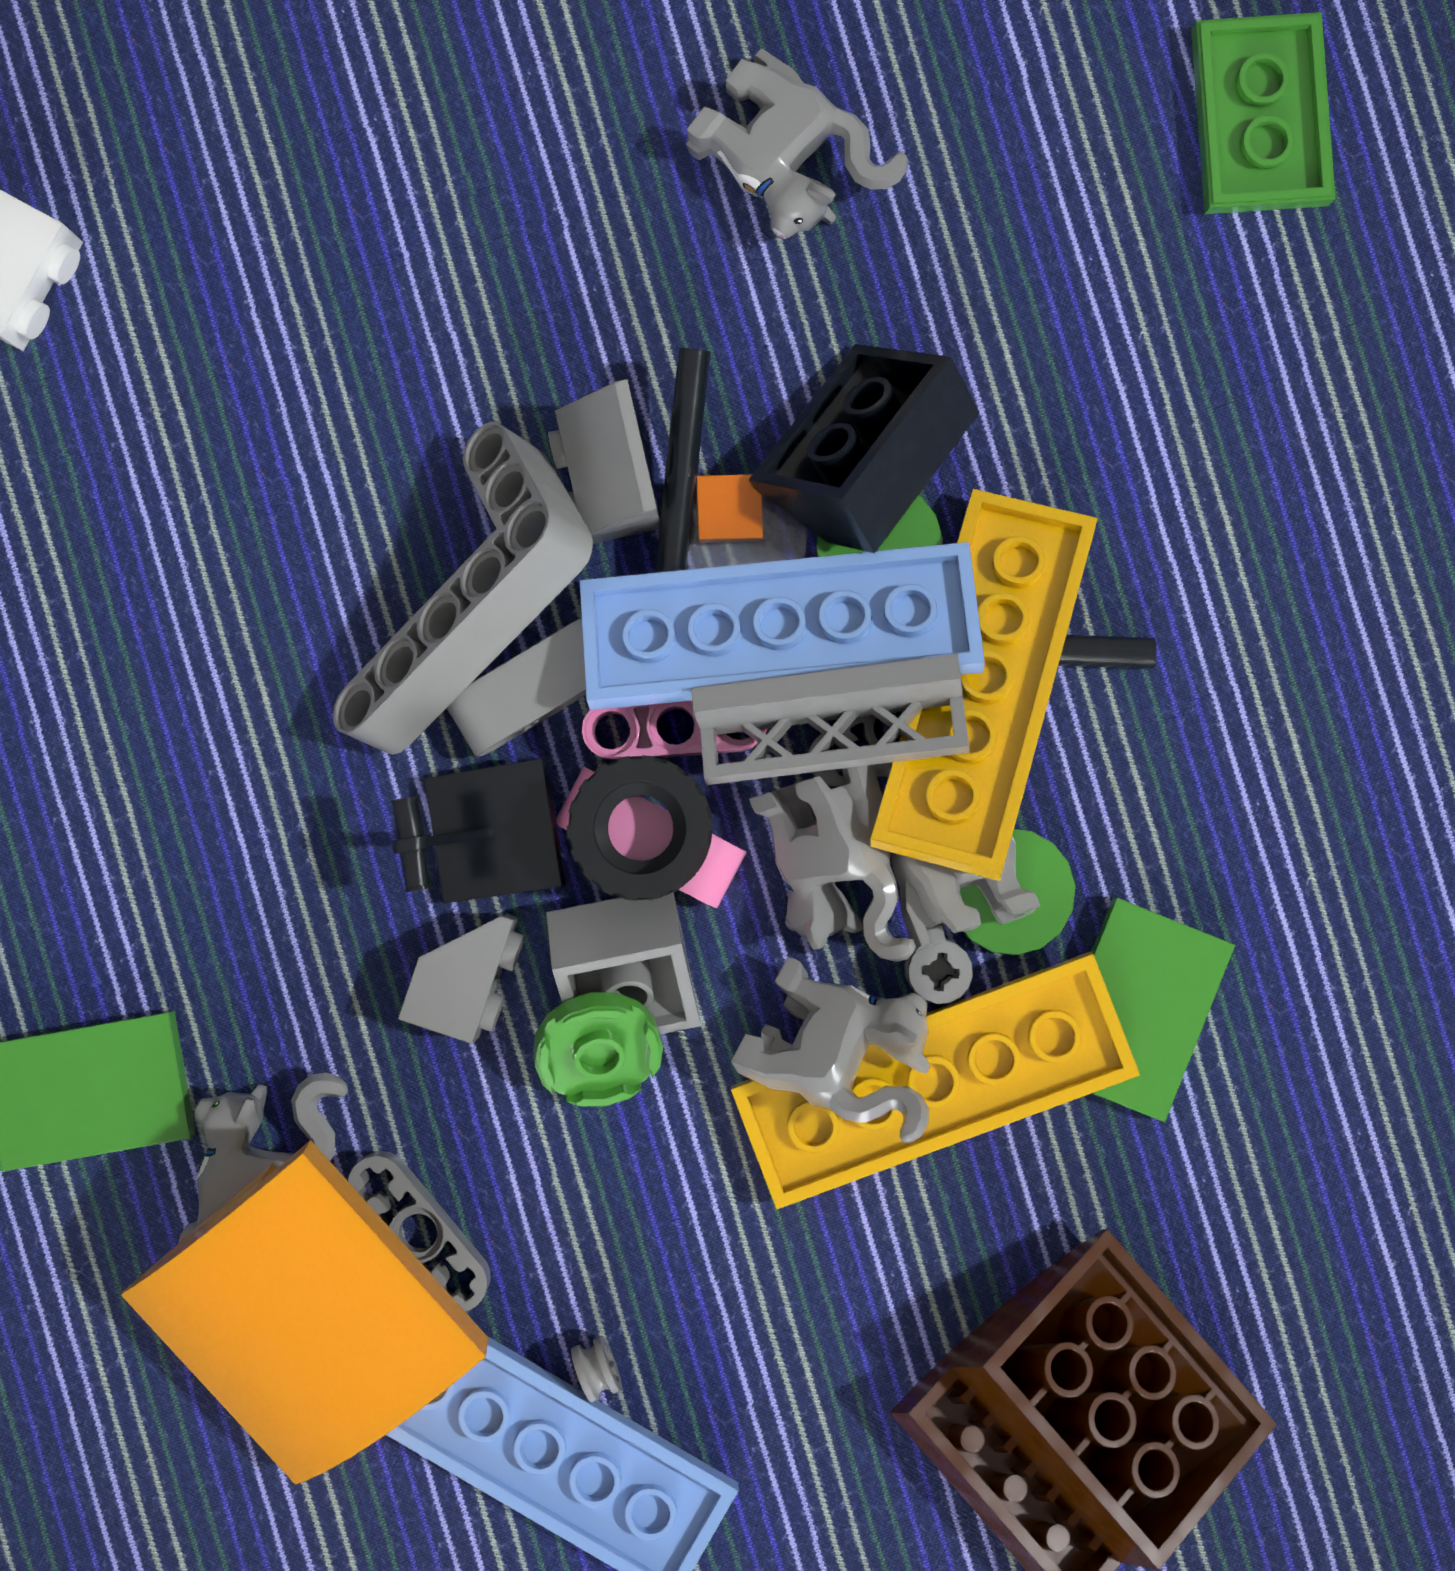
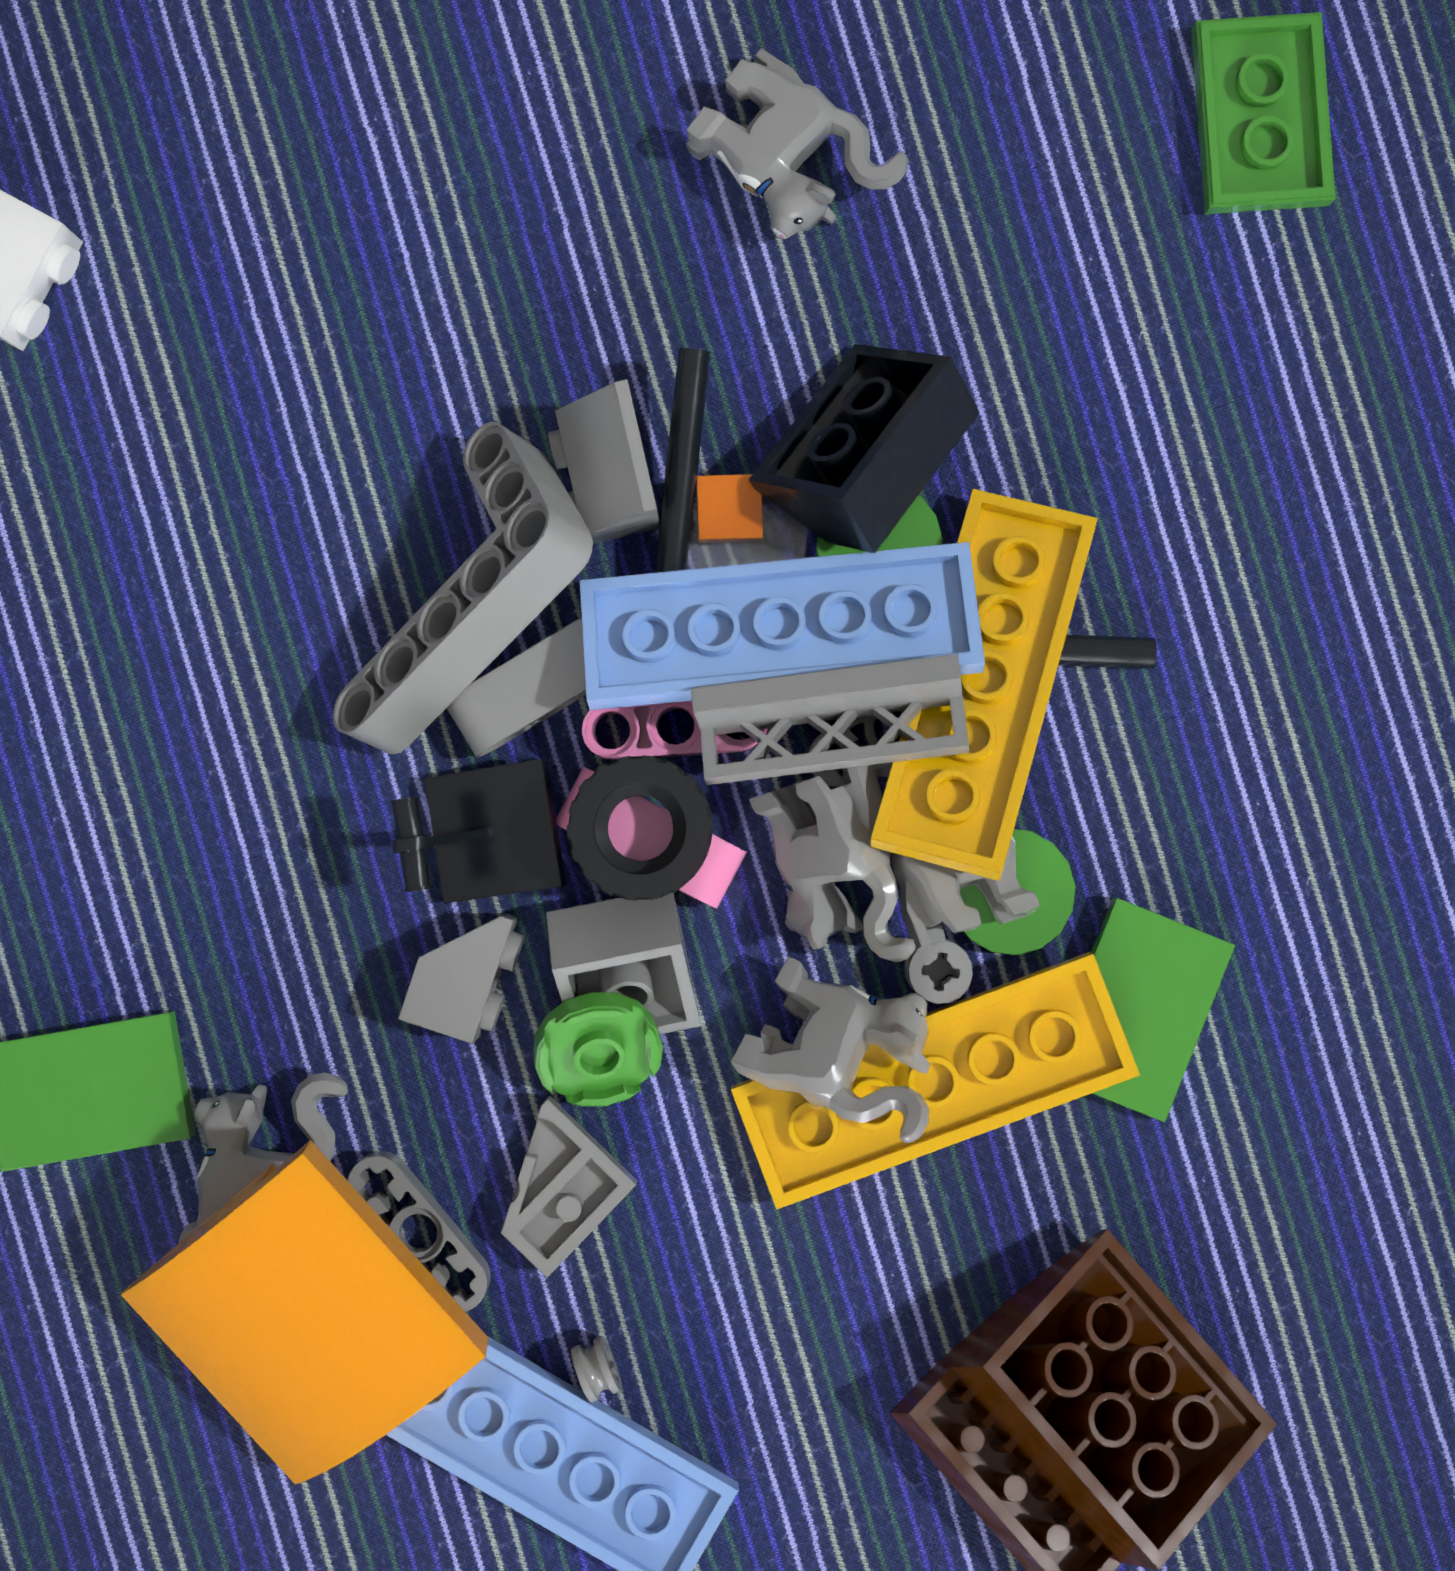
(562, 1189): none -> light grey wing

